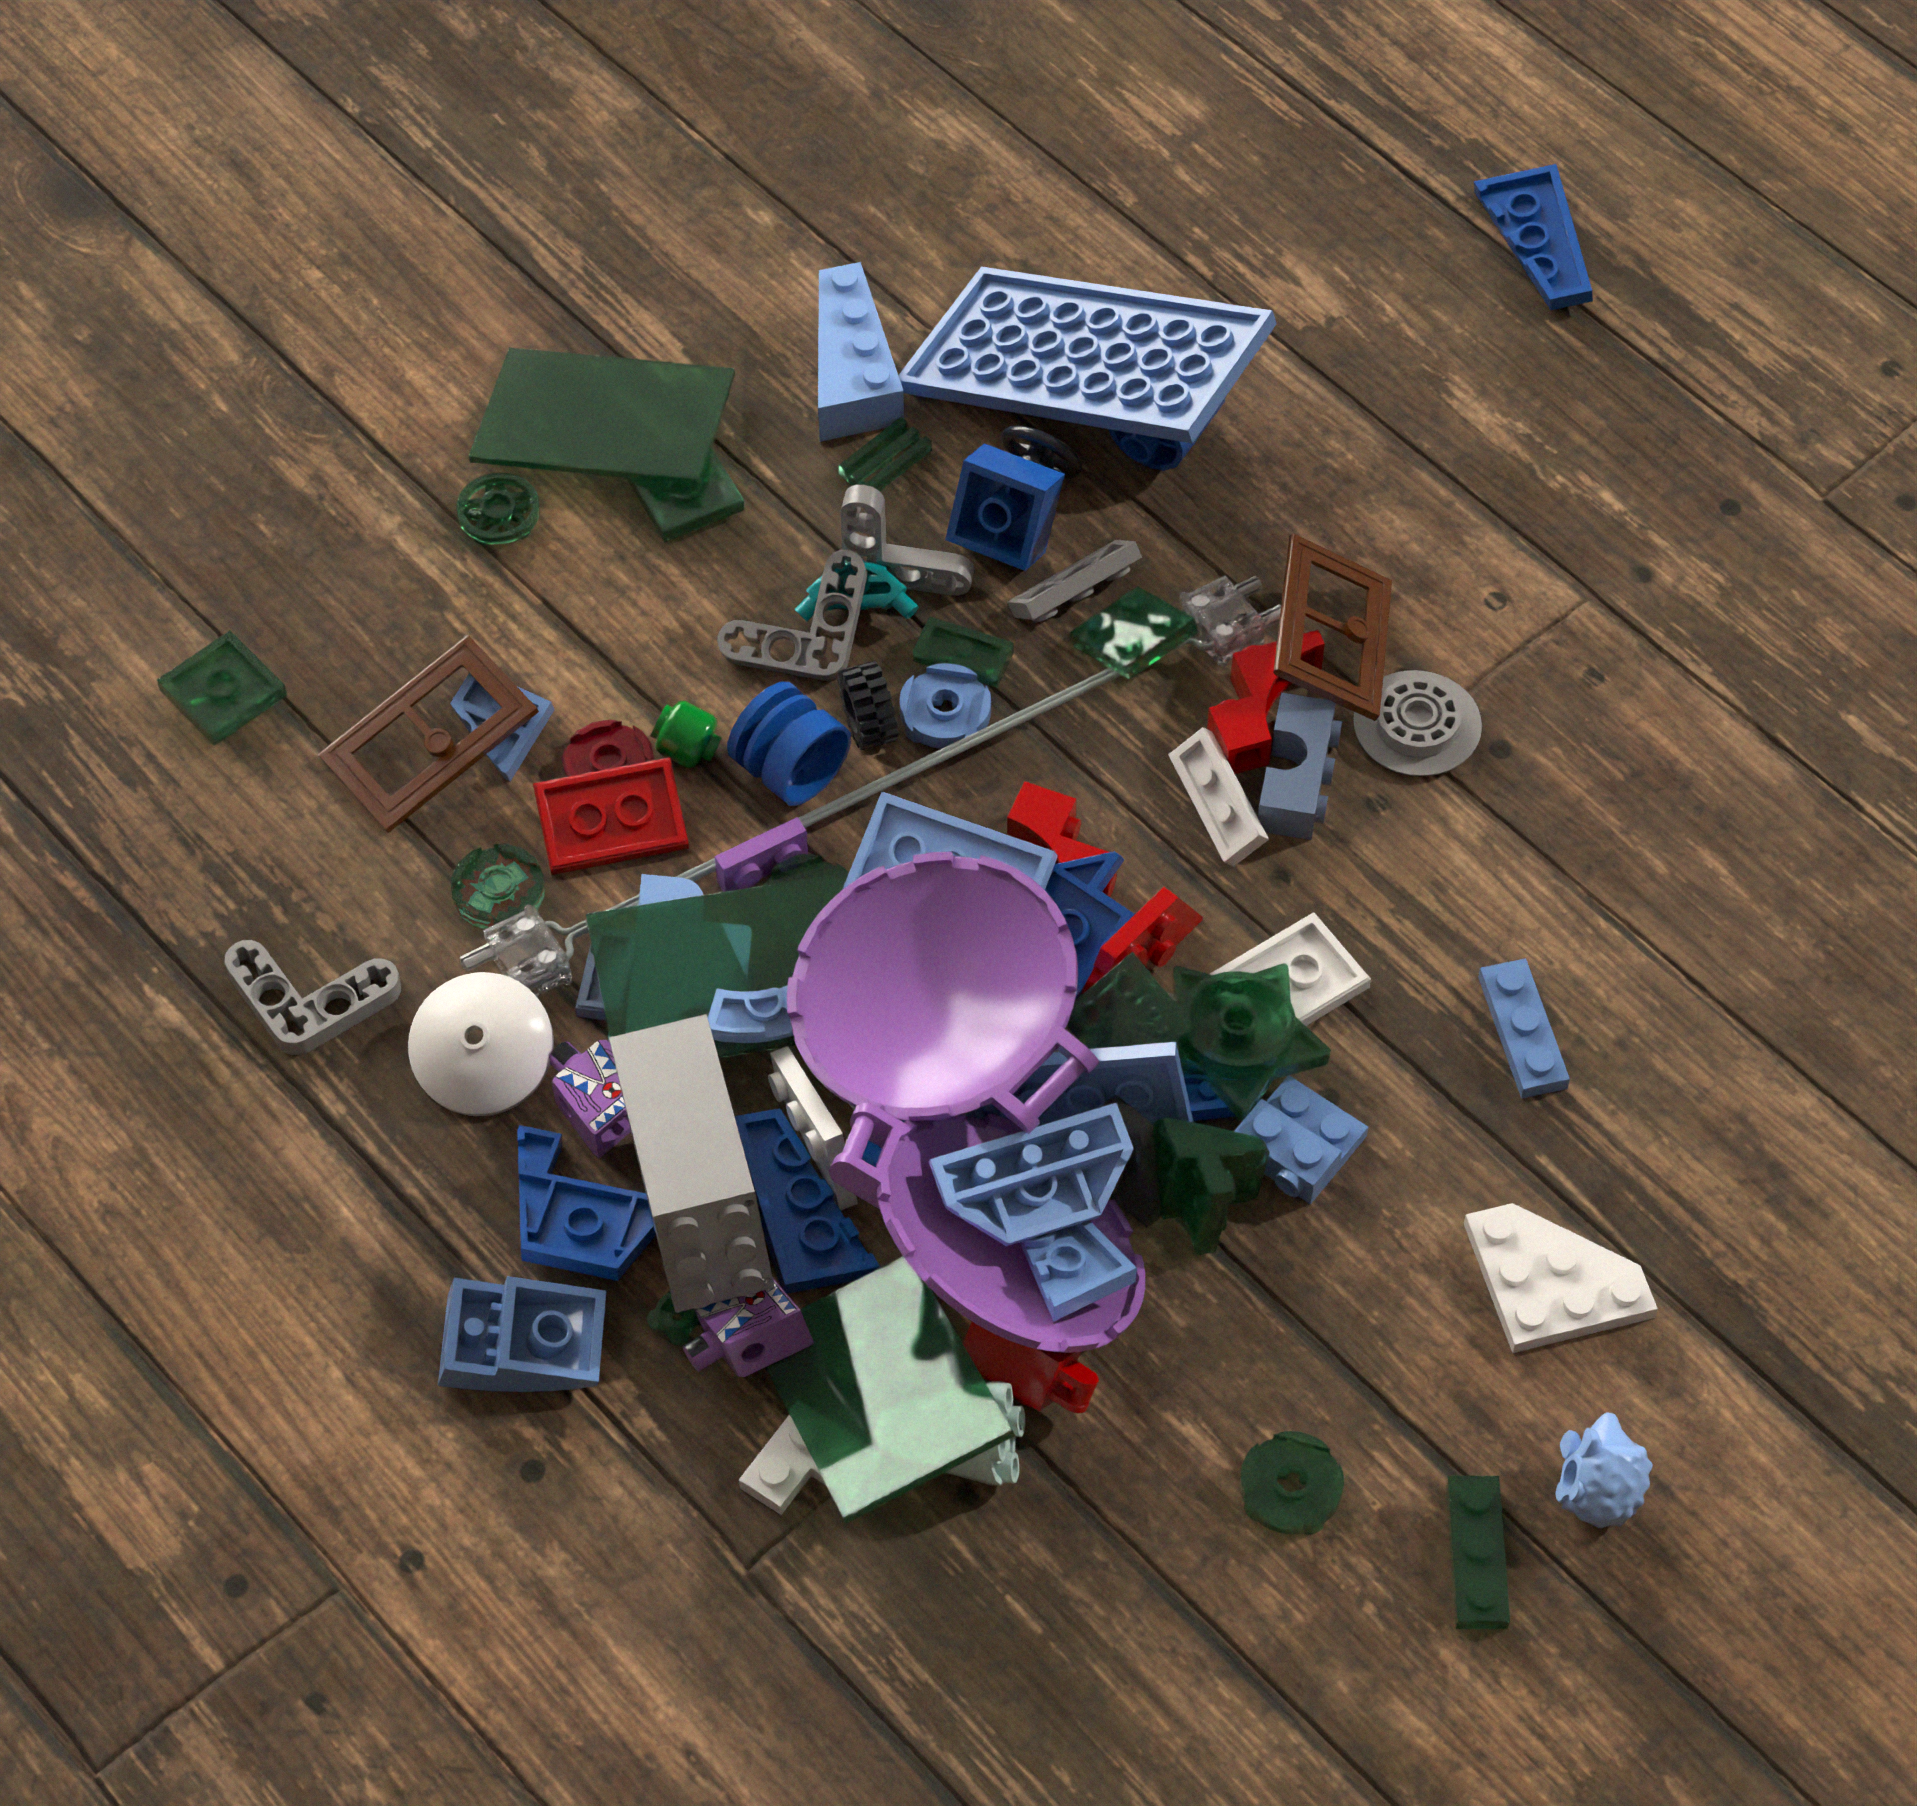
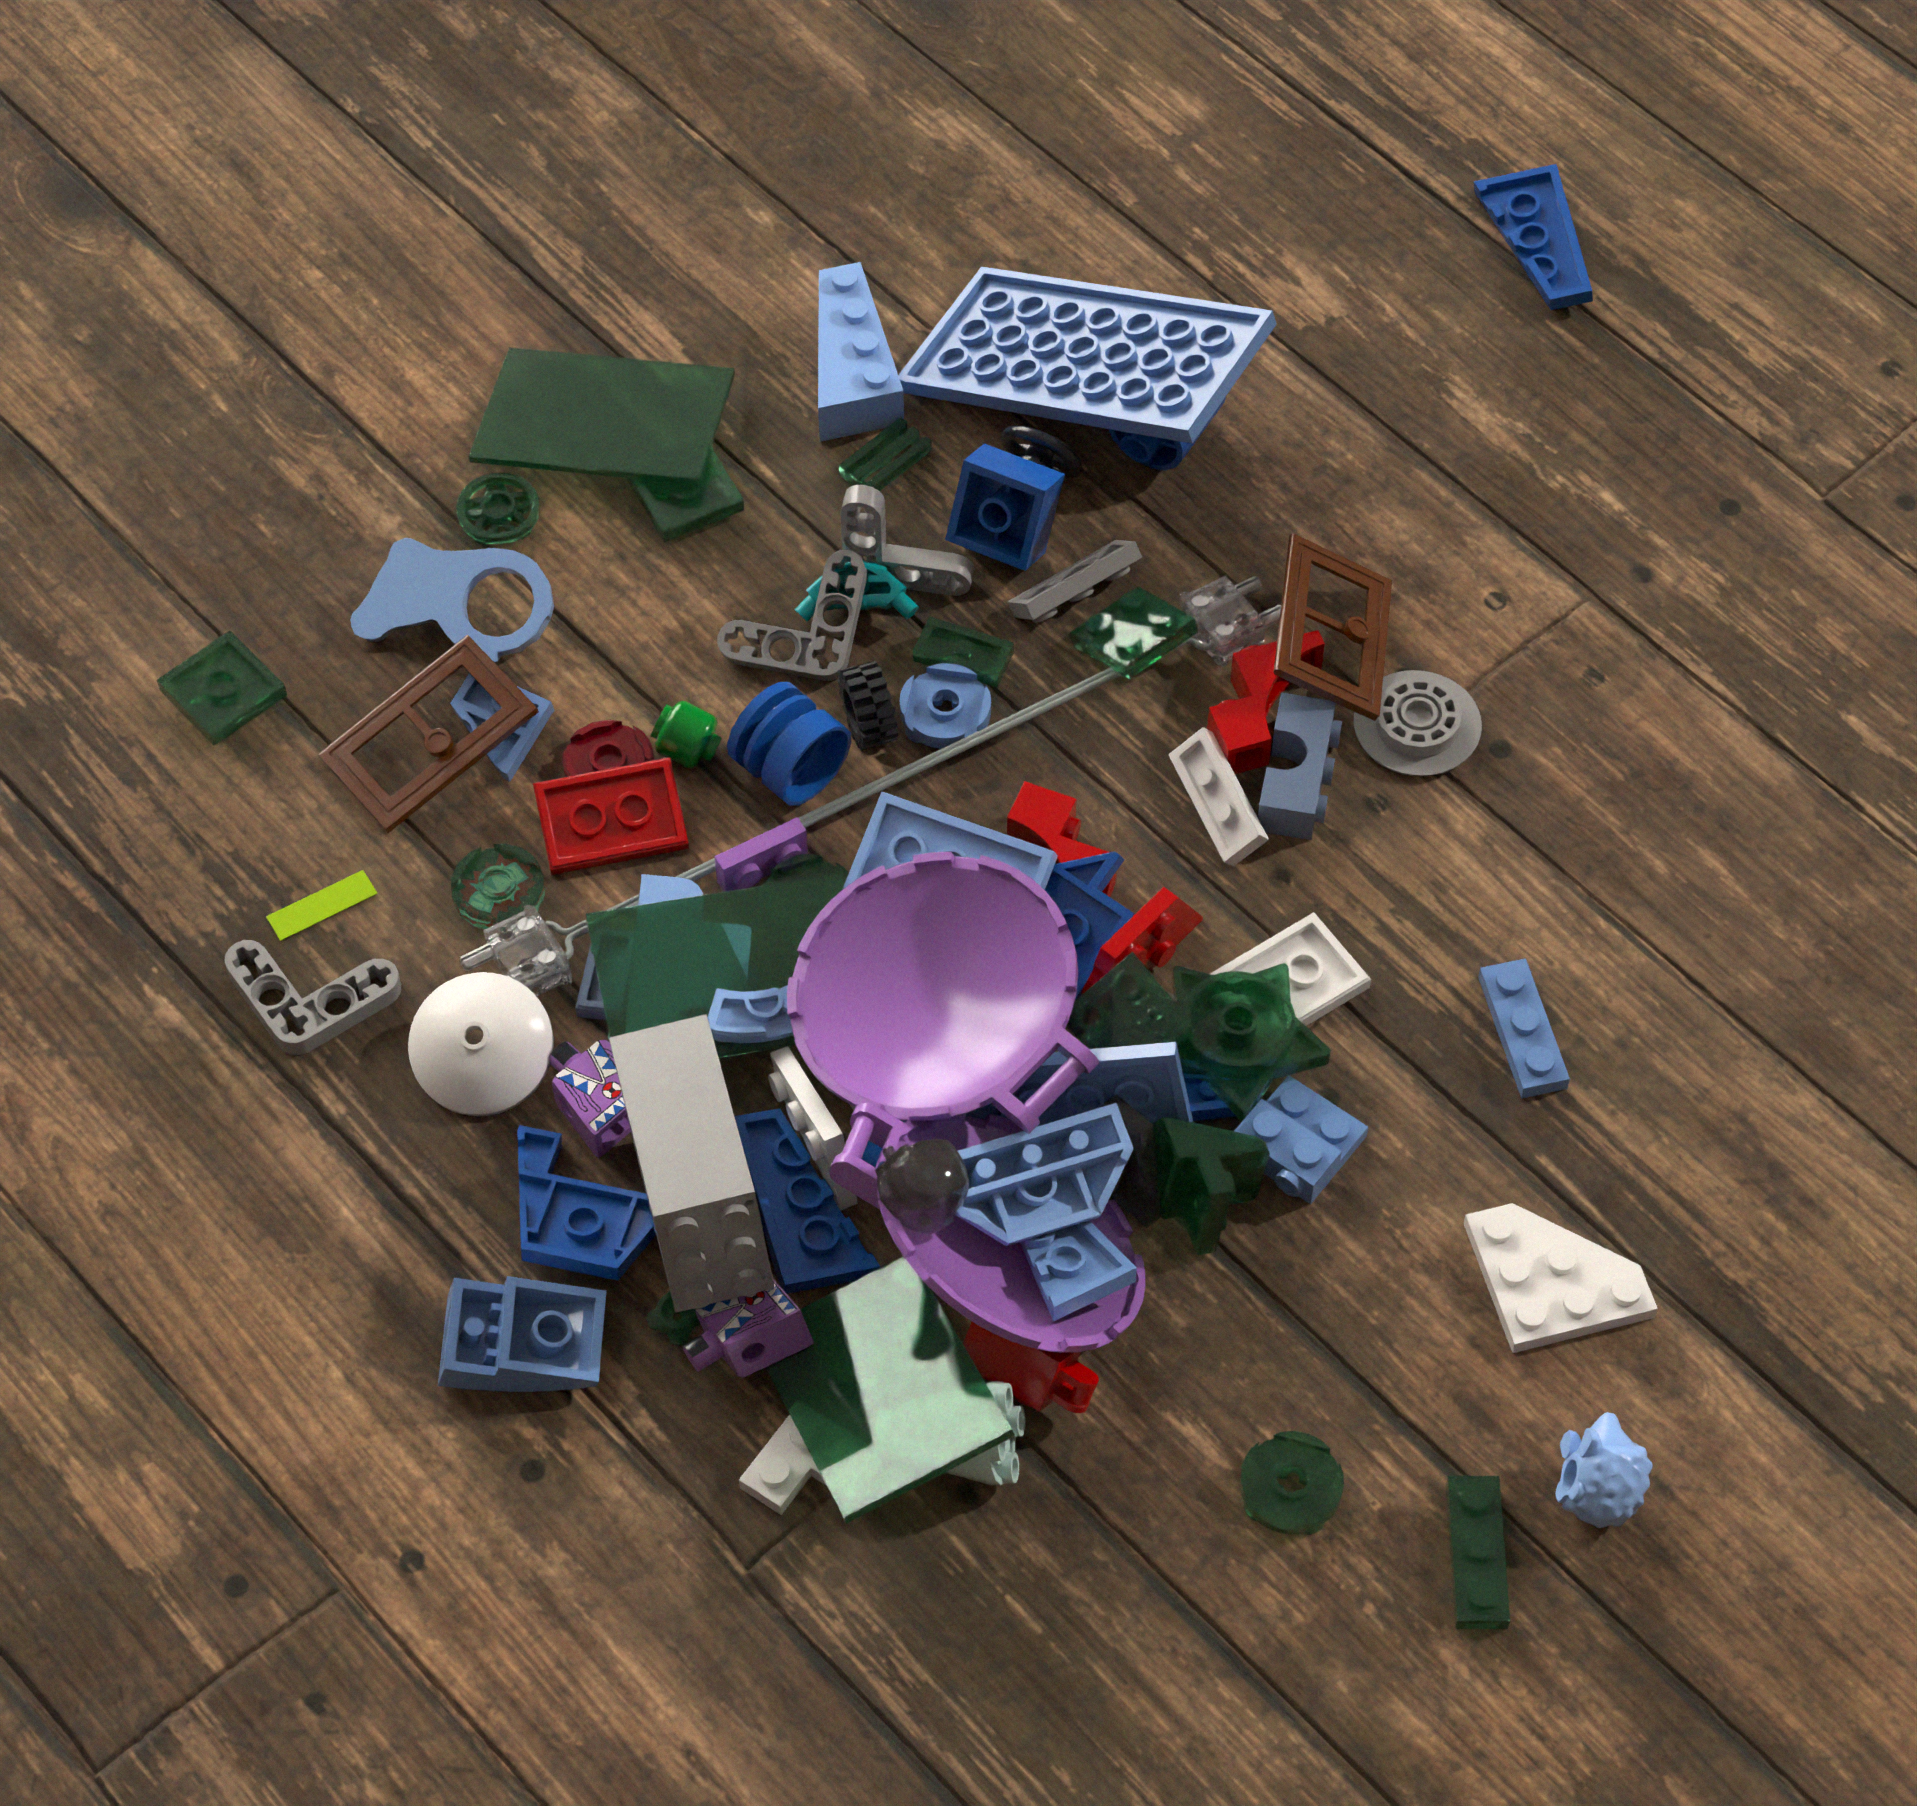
(321, 905): none -> lime sticker
(435, 585): none -> light blue animal
(923, 1184): none -> clear smoke helmet

